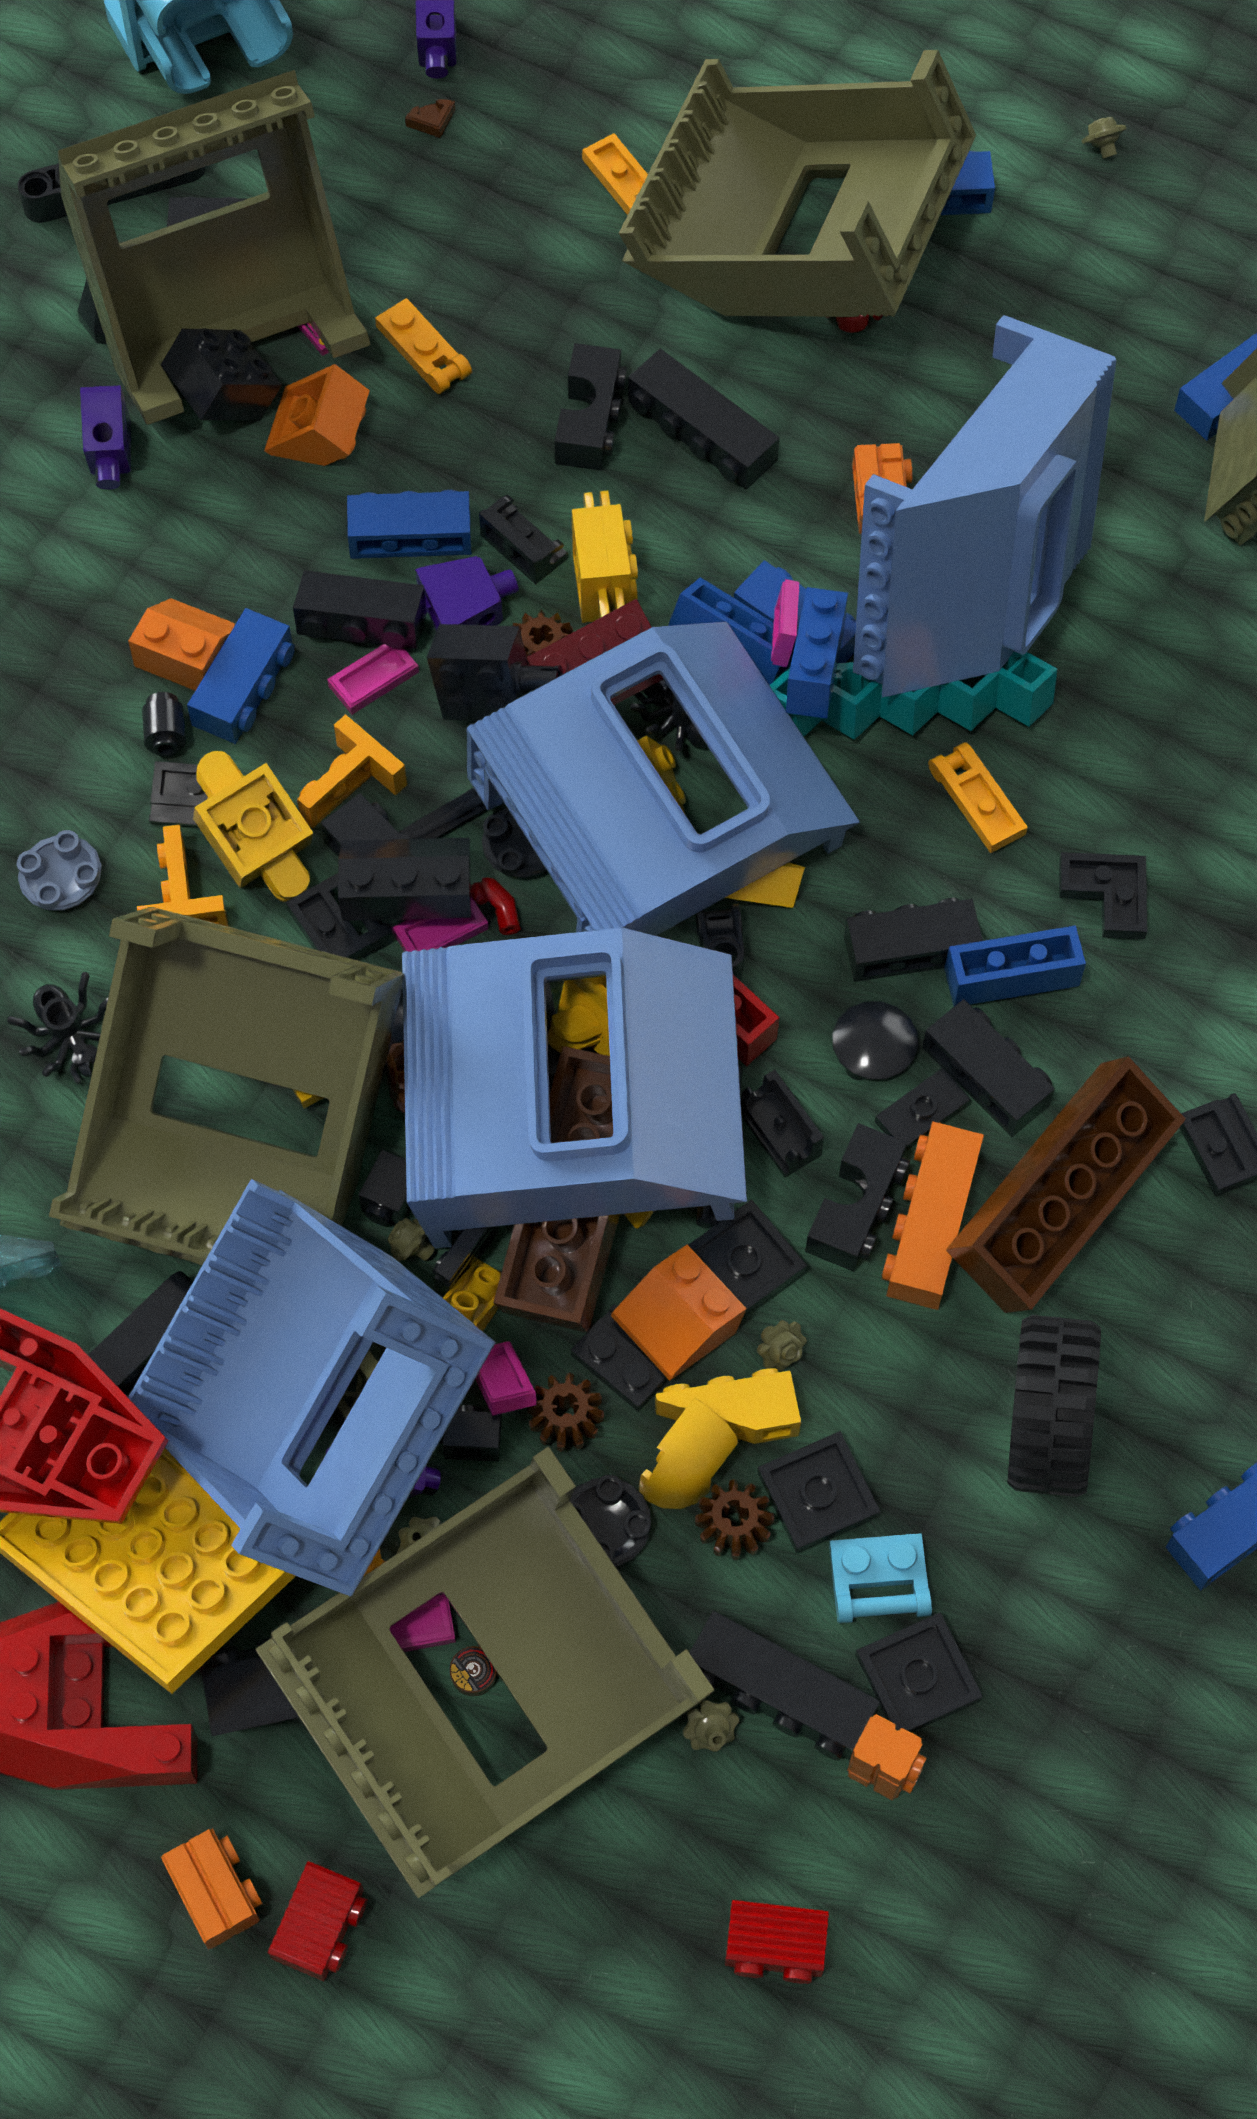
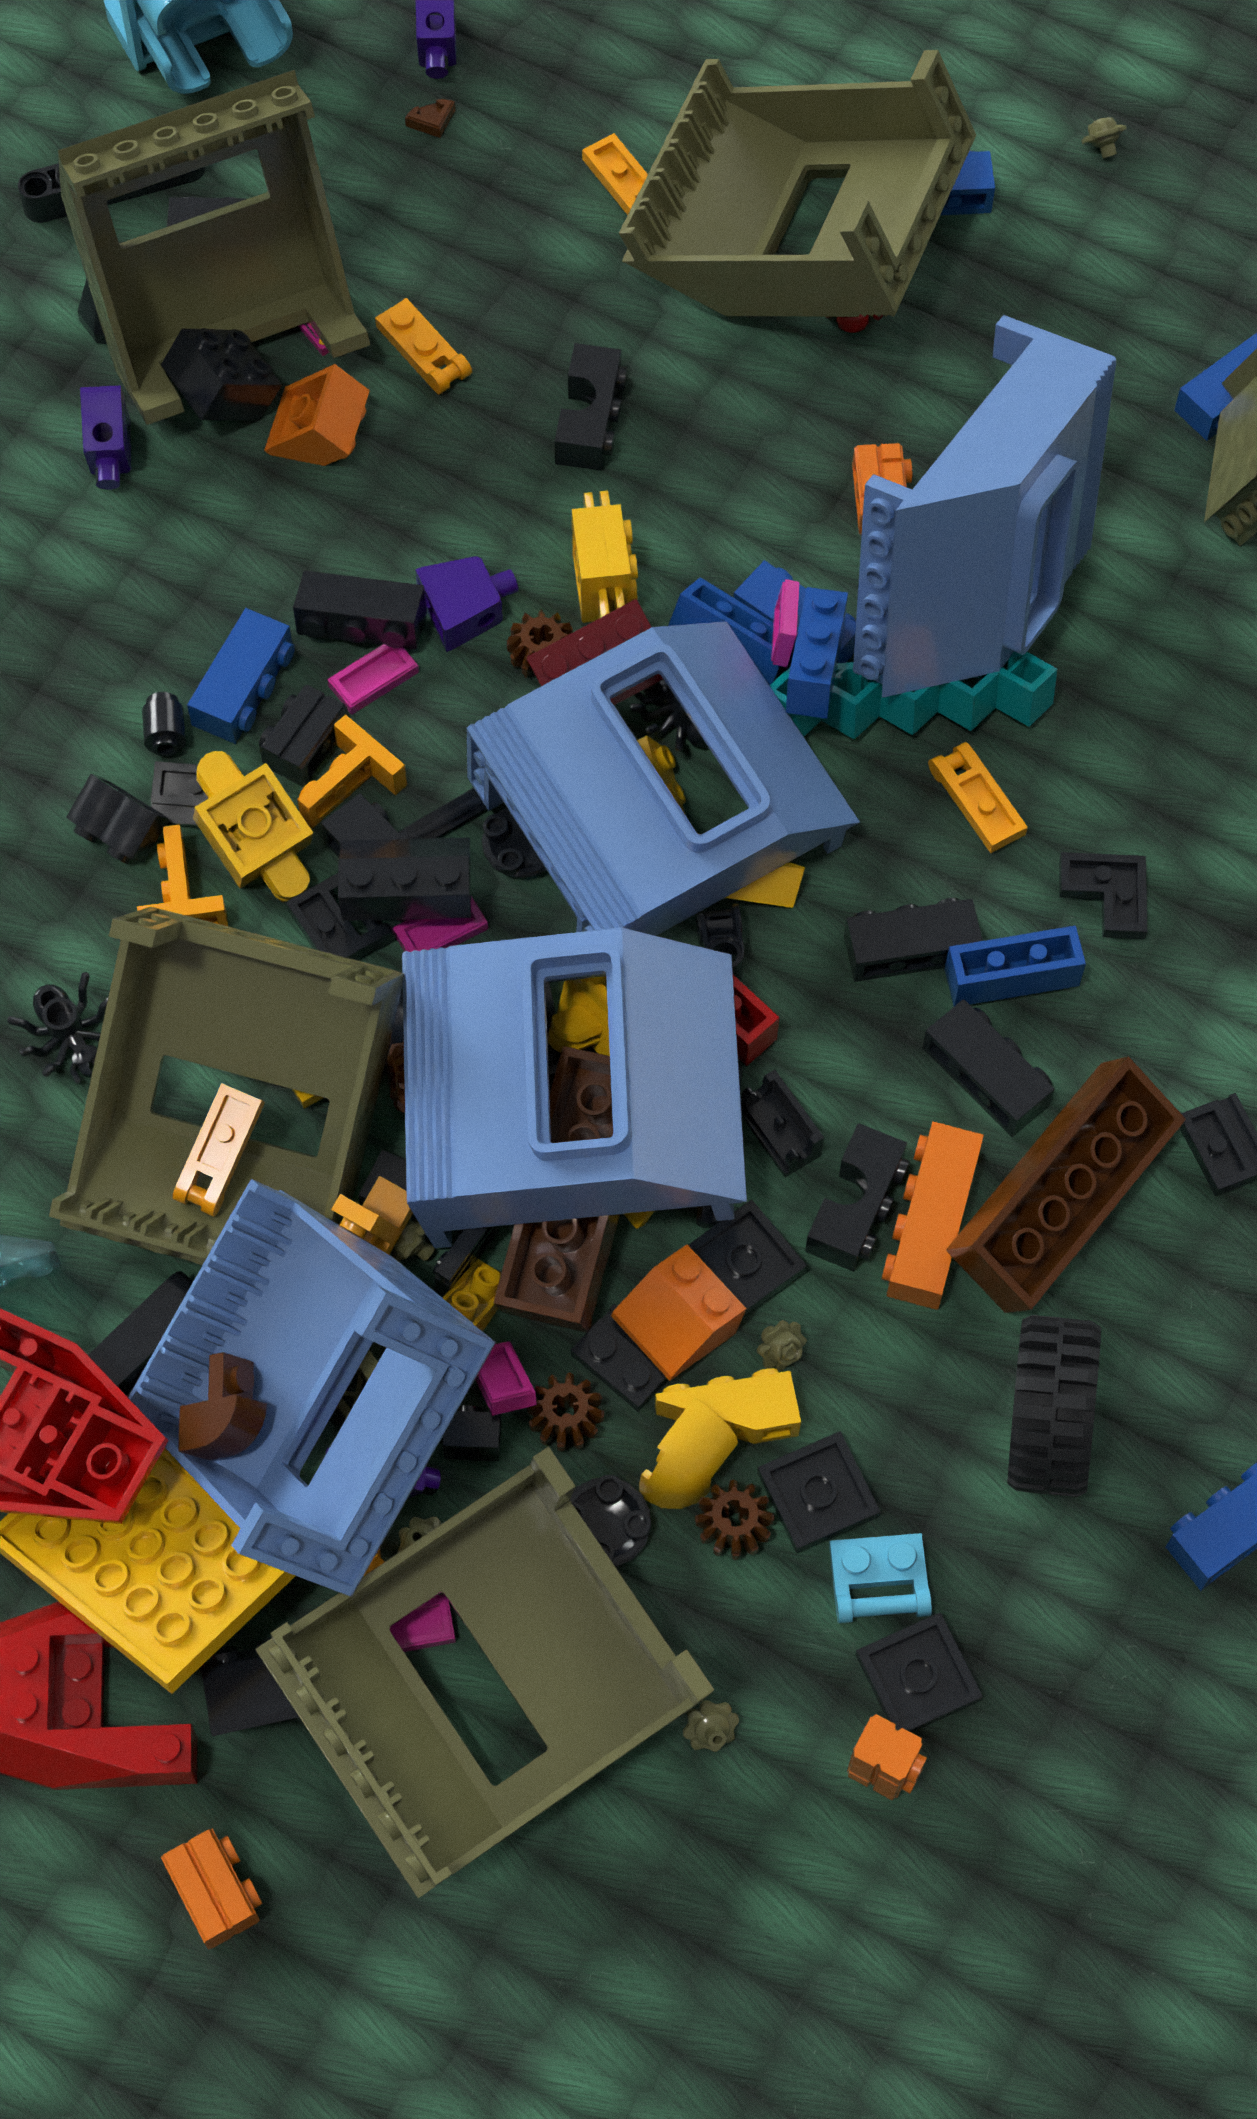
(59, 871): sand blue dish -> none
(116, 819): none -> black brick
(178, 642): orange slope -> none
(218, 1148): none -> plate
(230, 1415): none -> reddish brown brick
(302, 735): none -> black brick
(317, 1922): red brick -> none
(379, 1218): none -> light orange bracket
(409, 524): blue brick -> none
(472, 1672): tile -> none
(482, 670): black brick -> none
(501, 900): red arm -> none
(520, 540): black hinge -> none
(702, 419): black brick -> none
(776, 1941): red brick -> none
(782, 1687): black brick -> none
(875, 1041): black dish -> none
(932, 1100): black plate -> none

